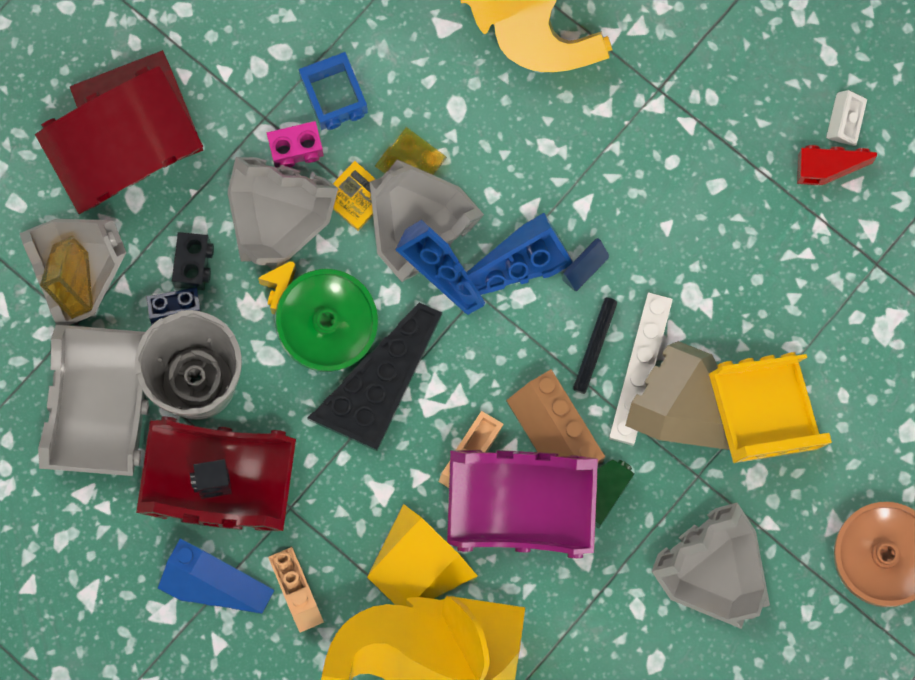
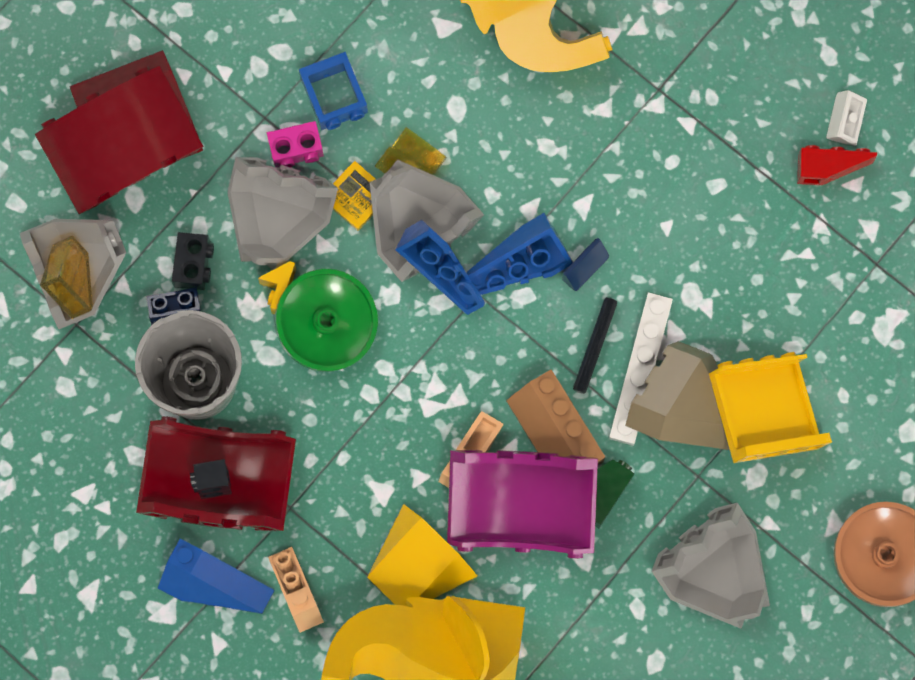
(93, 402): light grey panel -> none
(374, 389): black wing -> none

